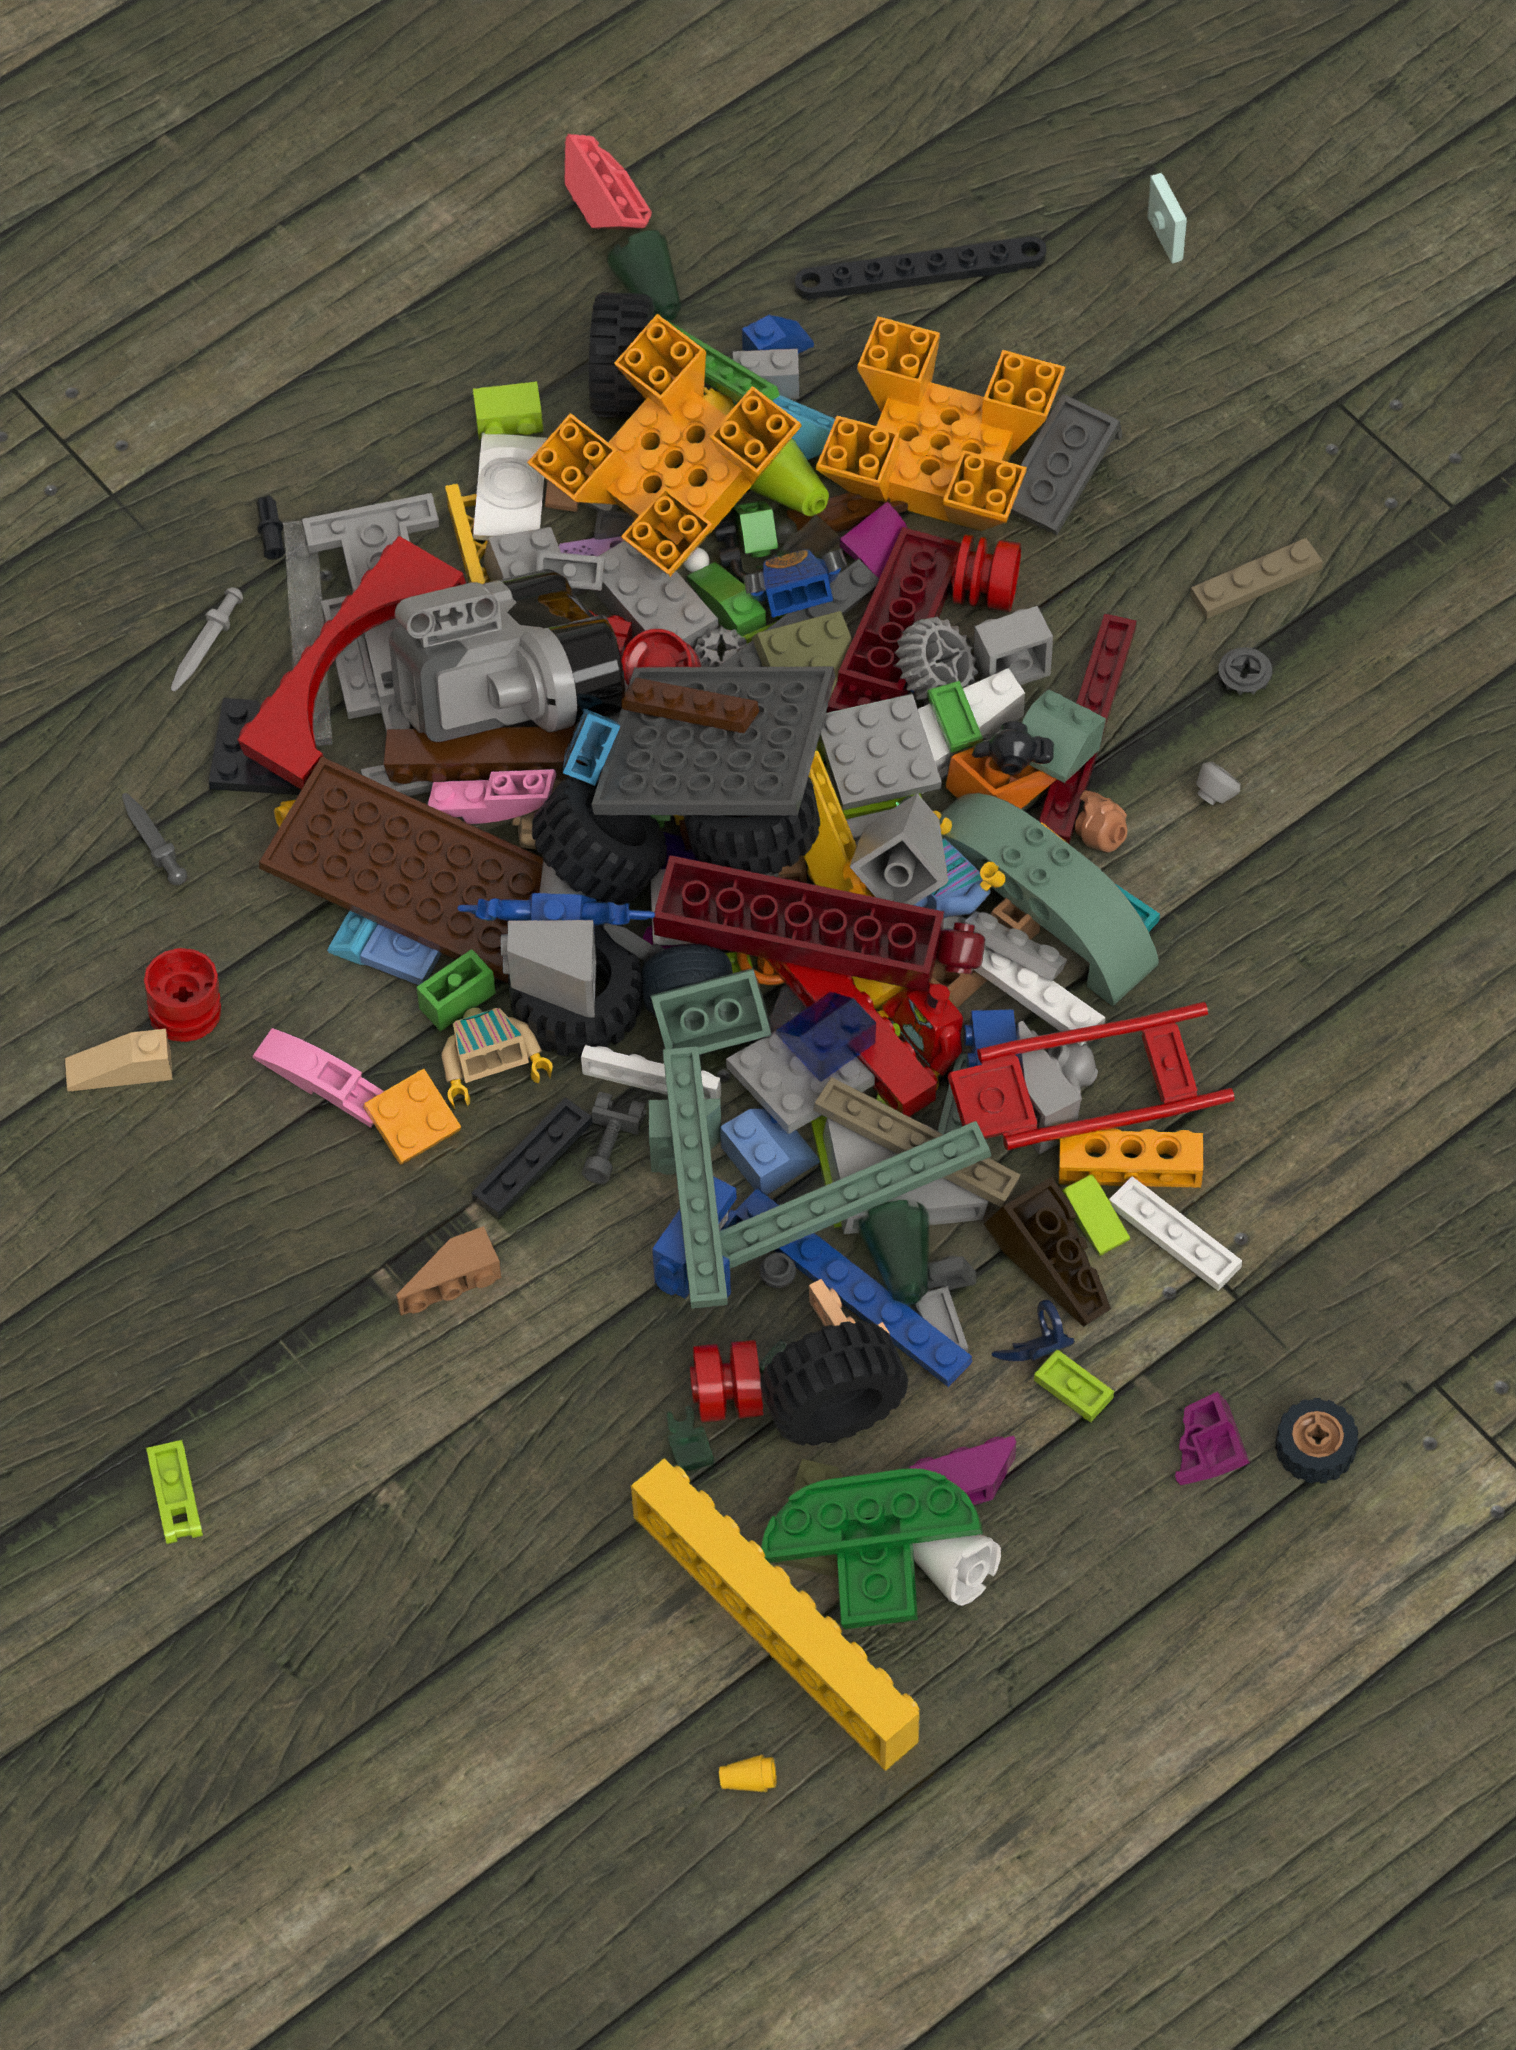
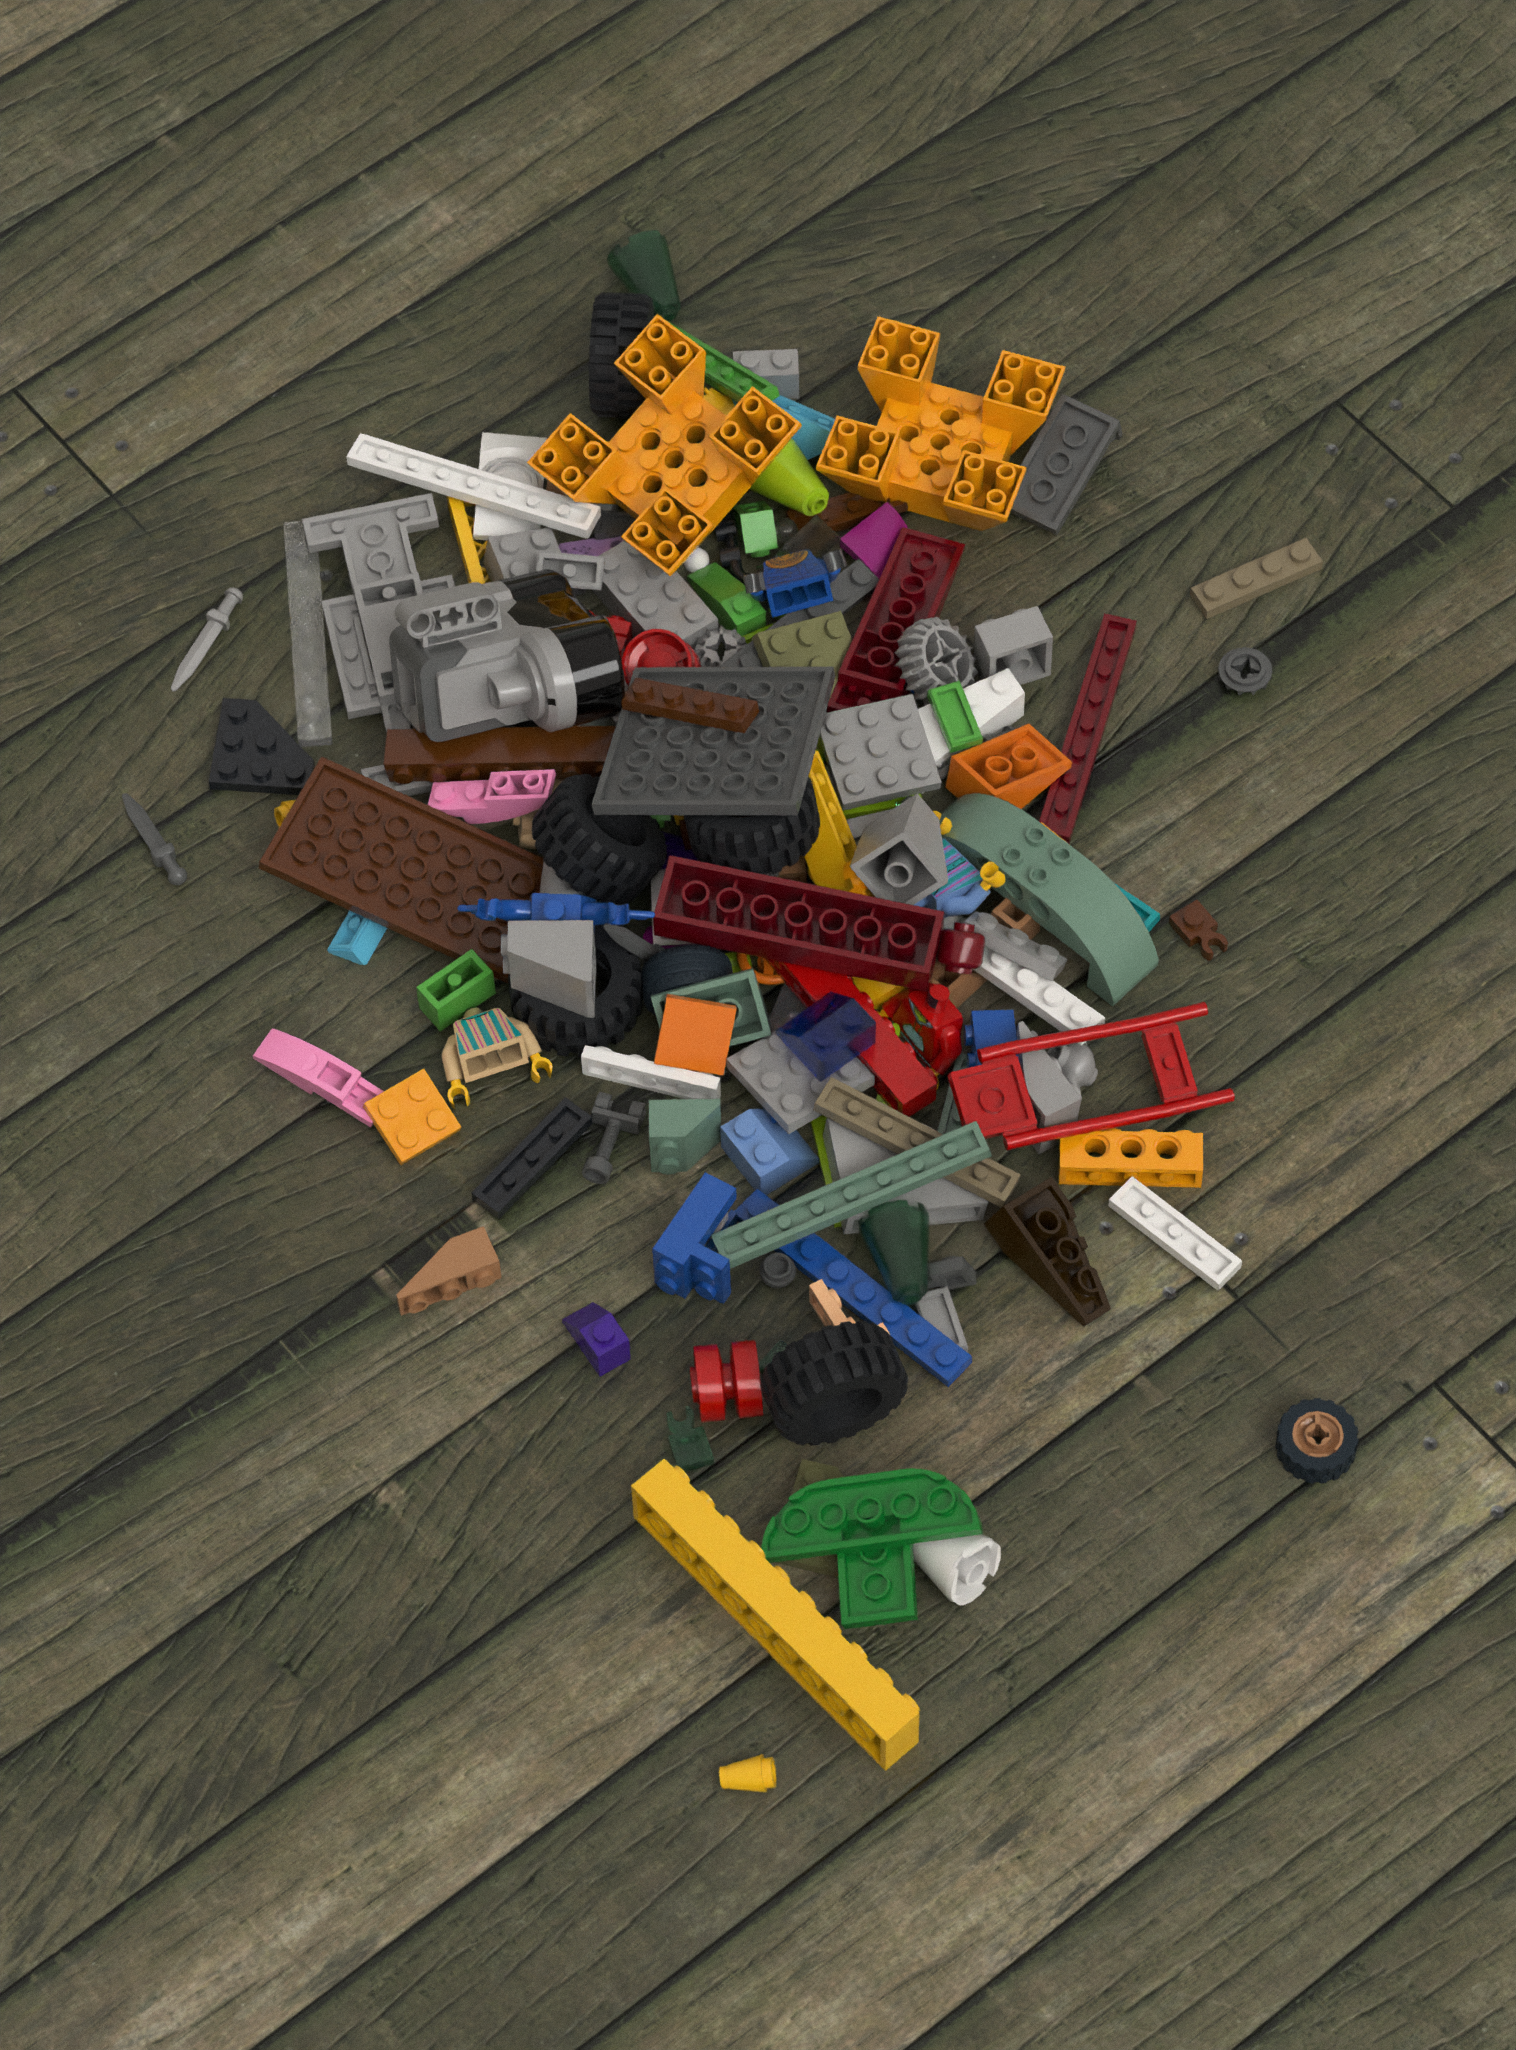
(121, 1061): tan slope -> none
(174, 1490): lime plate -> none
(183, 994): red wheel -> none
(270, 528): black axle -> none
(284, 729): red arch -> none
(399, 955): medium blue plate -> none
(473, 486): none -> white plate
(508, 409): lime brick -> none
(590, 744): dark azure torso -> none
(599, 1337): none -> dark purple slope
(602, 186): coral wedge -> none
(695, 1034): none -> orange tile
(695, 1178): sand green plate -> none
(775, 334): blue slope -> none
(920, 268): black plate -> none
(975, 1469): magenta slope -> none
(986, 573): red wheel -> none
(1015, 748): black piece -> none
(1048, 1343): dark blue piece -> none
(1071, 727): sand green slope -> none
(1073, 1385): lime plate -> none
(1096, 1215): lime slope -> none
(1101, 823): nougat head -> none
(1166, 218): light aqua plate -> none
(1197, 926): none -> reddish brown plate
(1209, 1441): magenta slope -> none
(1216, 784): light grey cone -> none

